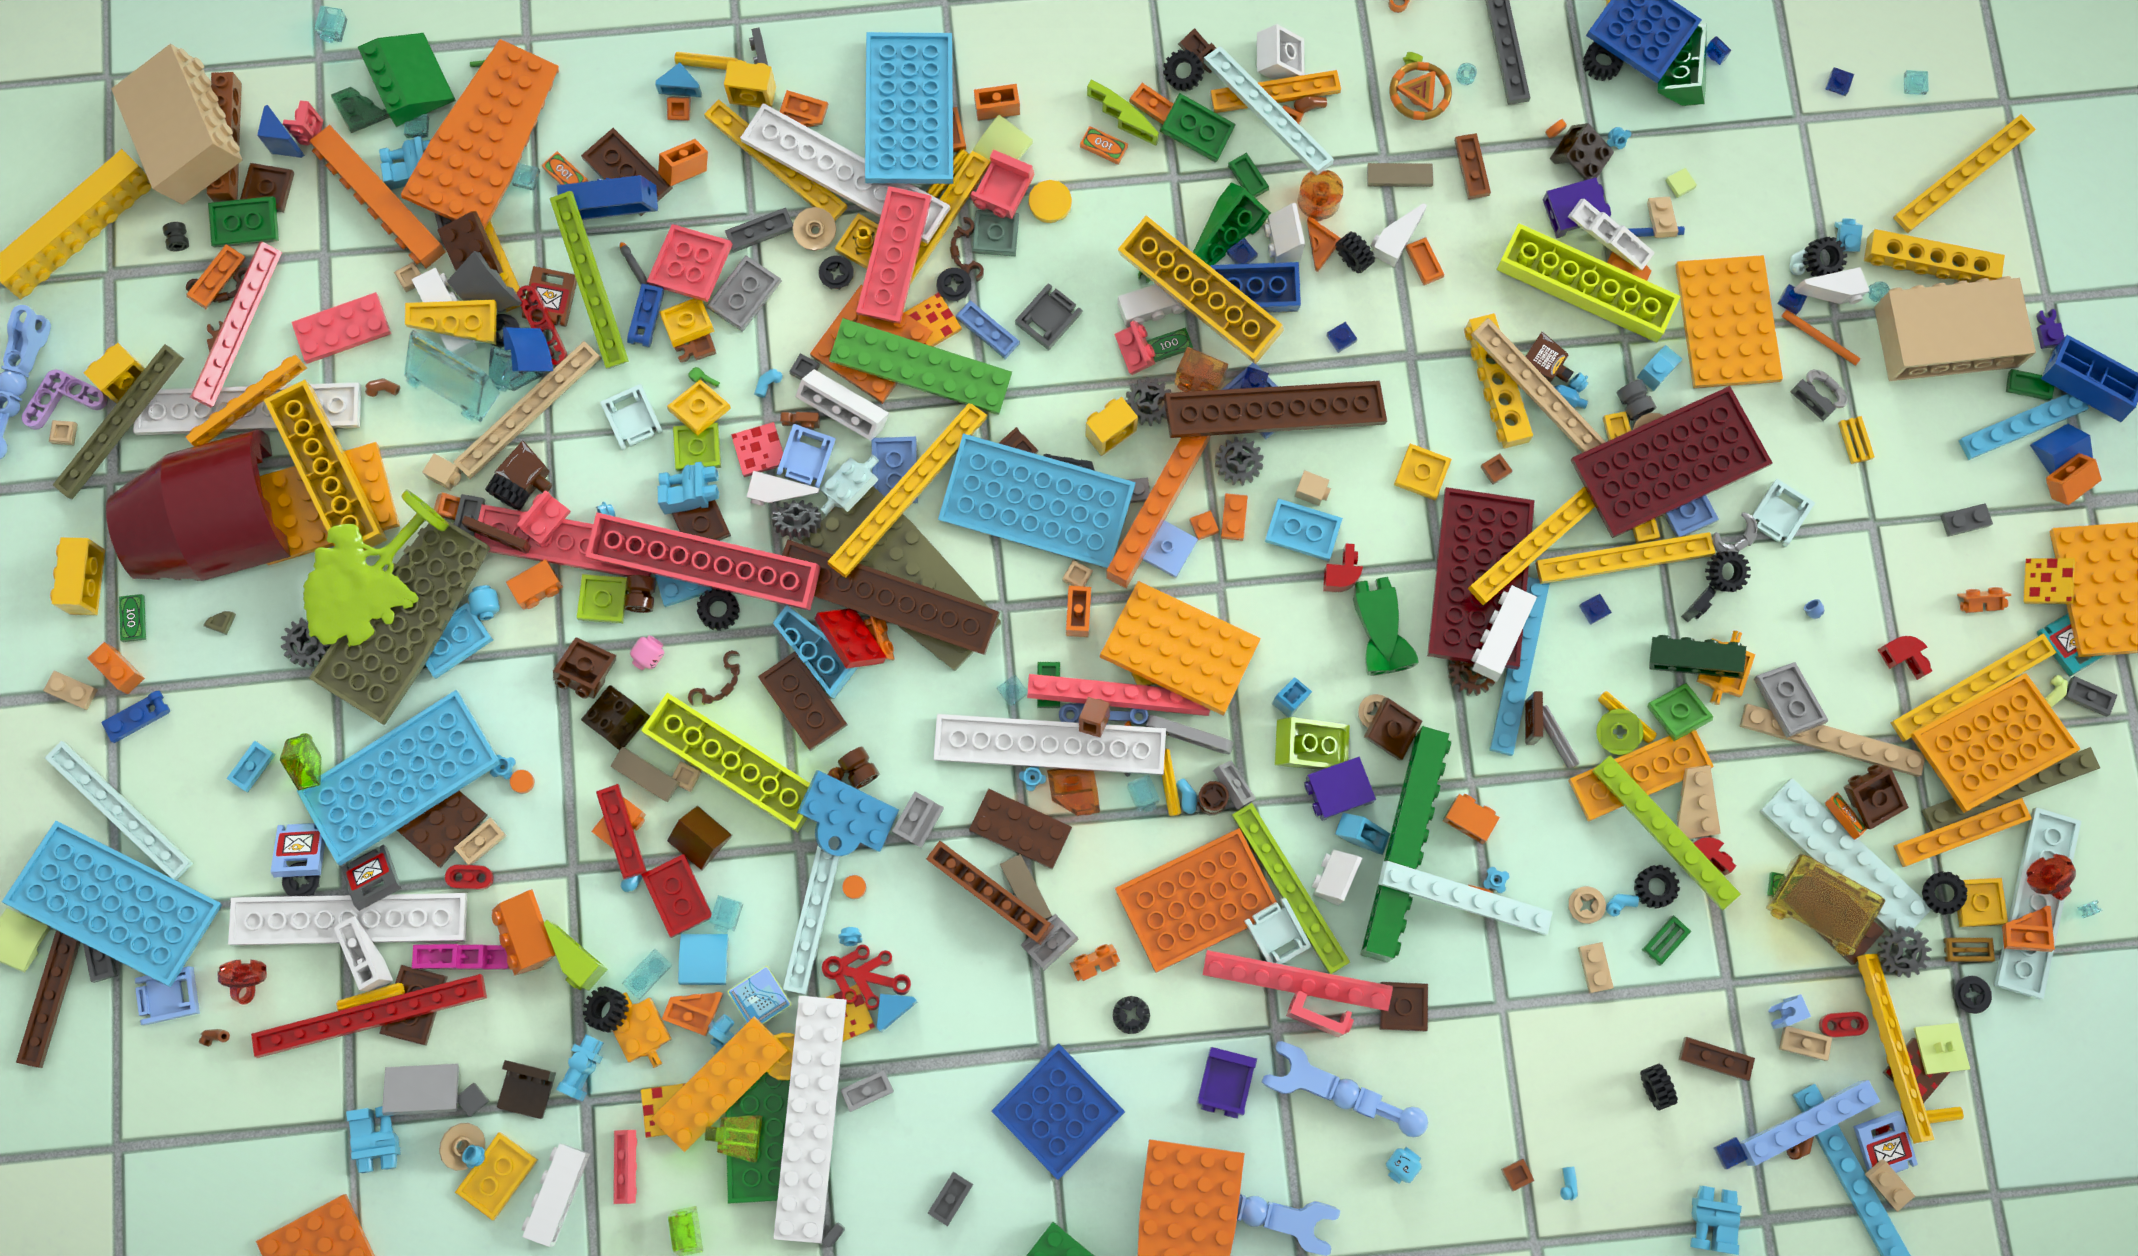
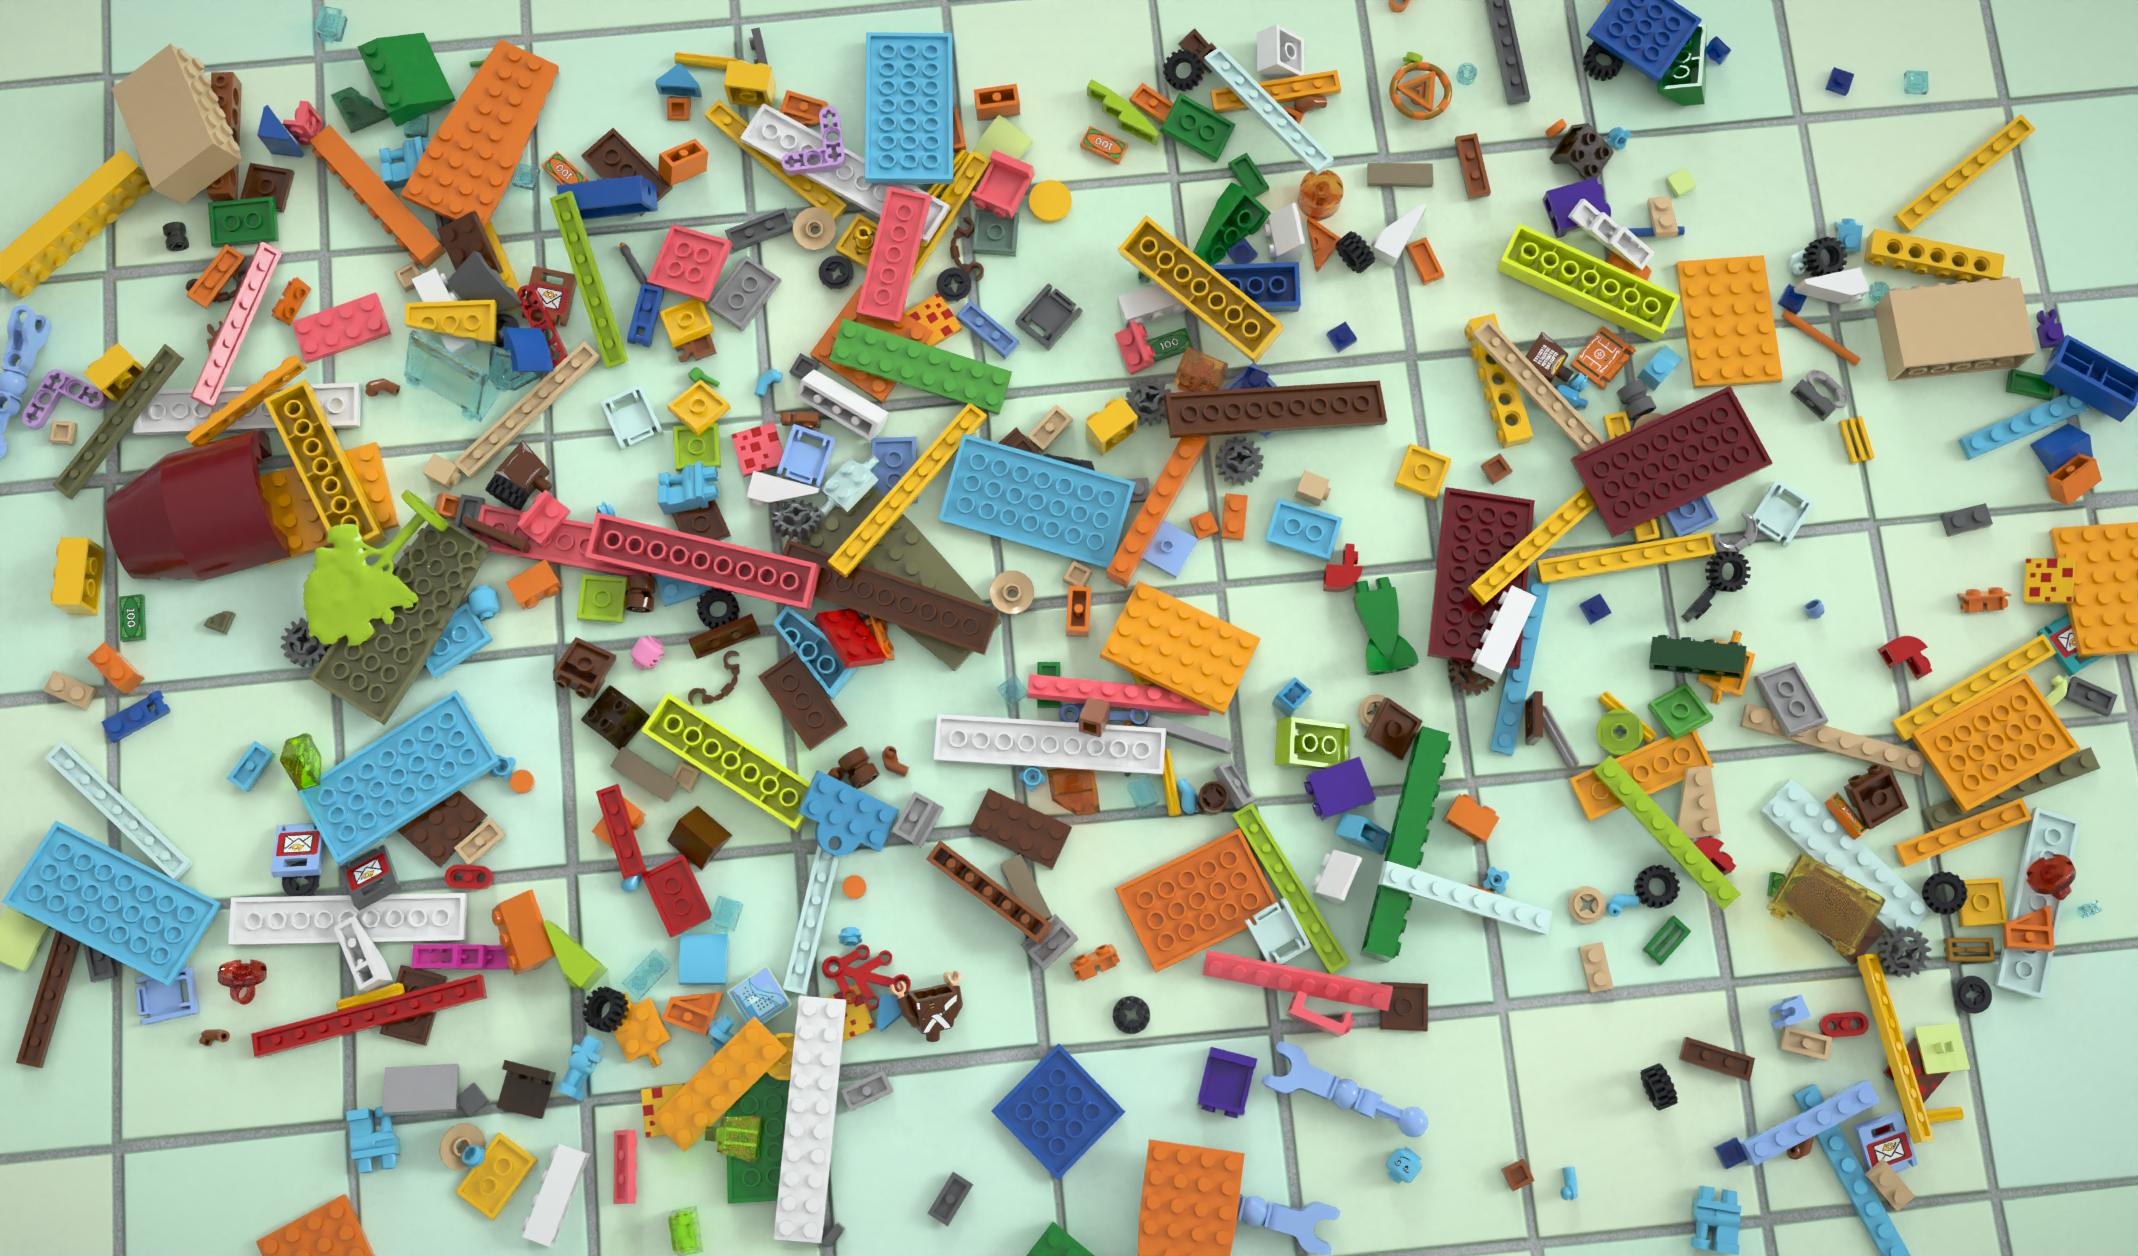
(293, 299): none -> orange hinge
(724, 636): none -> reddish brown tile
(824, 154): none -> lavender beam
(891, 762): none -> dark orange arm
(931, 1007): none -> reddish brown torso
(1015, 582): none -> tan dish
(1049, 428): none -> tan plate
(1602, 357): none -> orange piece

